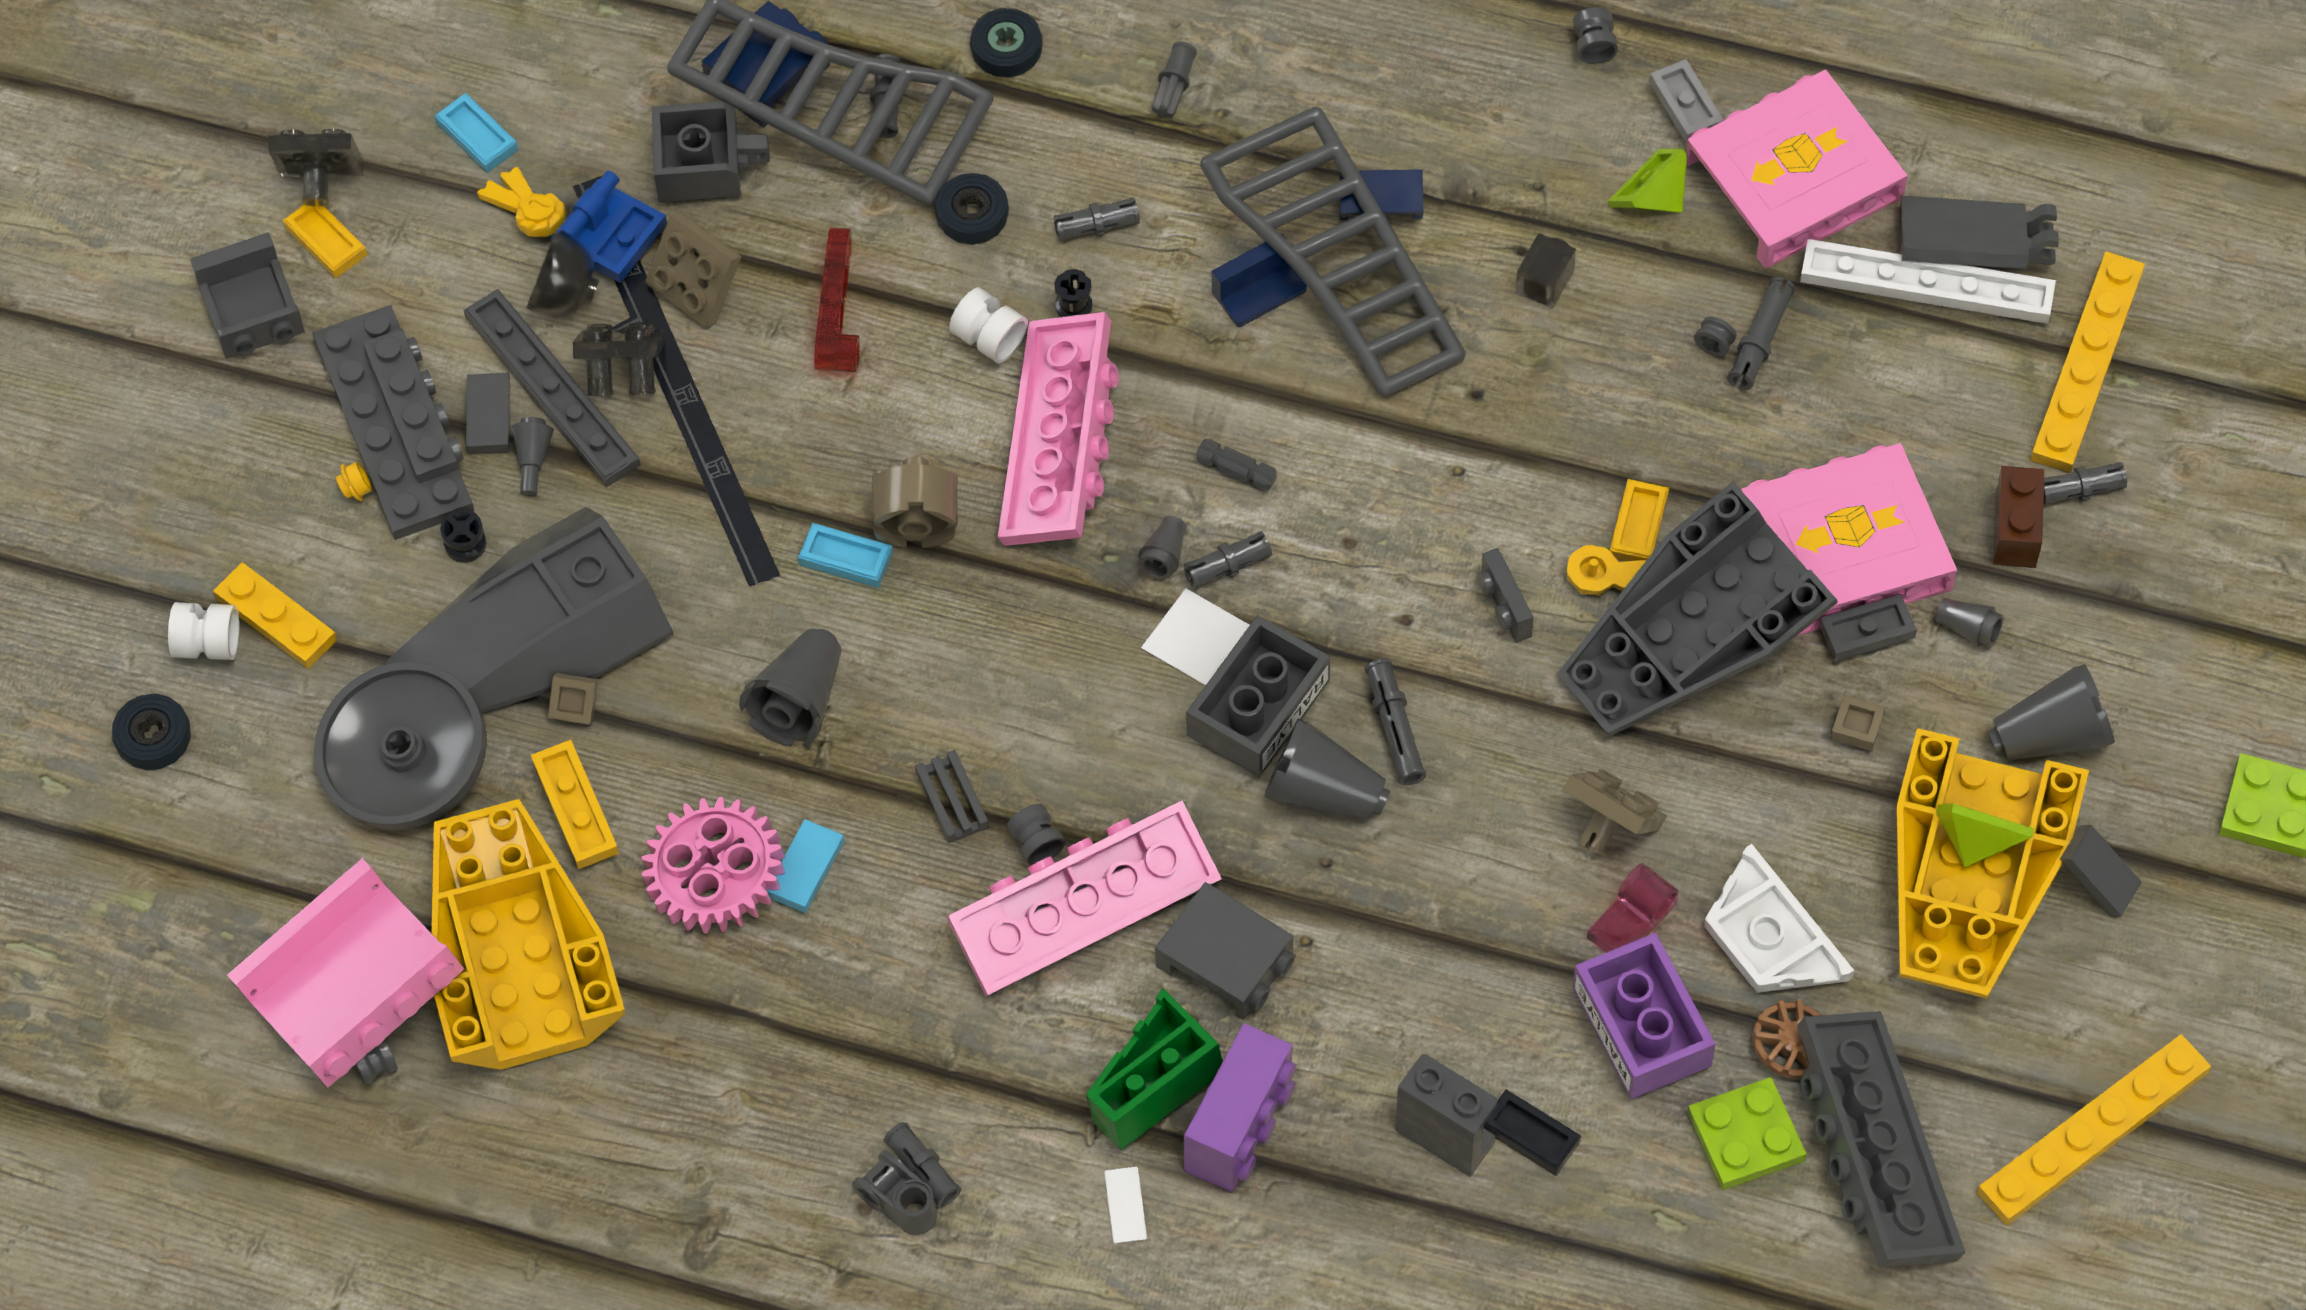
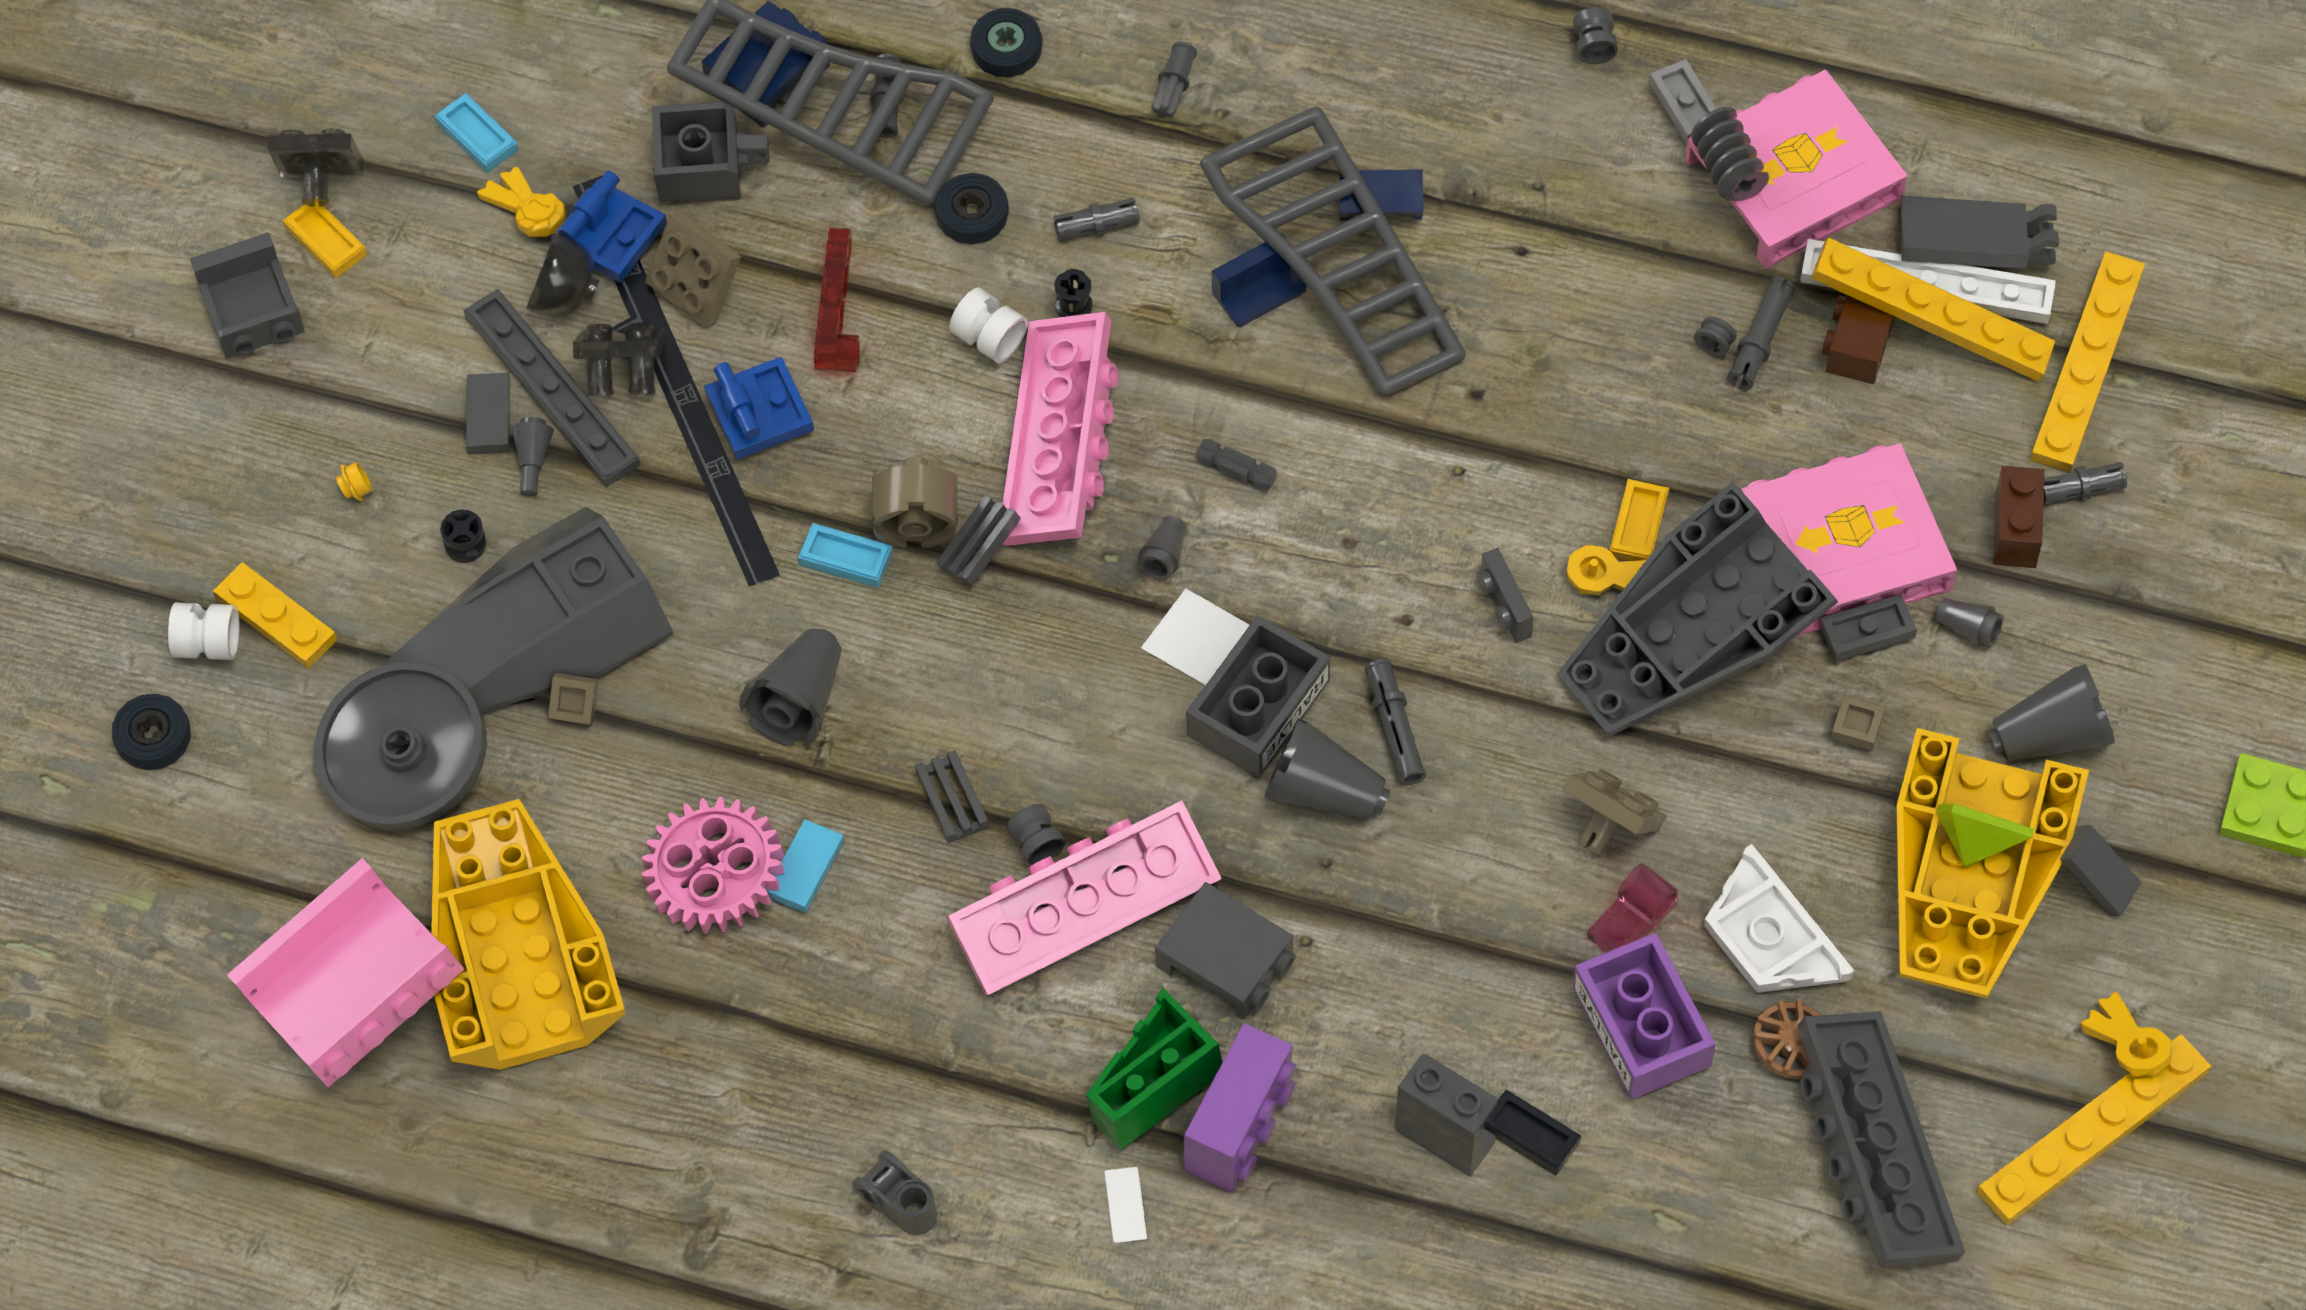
(375, 1062): dark grey wheel -> none
(394, 420): dark grey plate -> none
(574, 804): yellow plate -> none
(757, 407): none -> blue plate
(922, 1163): dark grey pin -> none
(973, 537): none -> dark grey tile
(1227, 559): dark grey pin -> none
(1545, 270): clear smoke brick -> none
(1656, 184): lime slope -> none
(1729, 155): none -> dark grey piece
(1746, 1133): lime plate -> none
(1859, 340): none -> reddish brown brick
(1933, 309): none -> yellow plate
(2138, 1049): none -> yellow piece

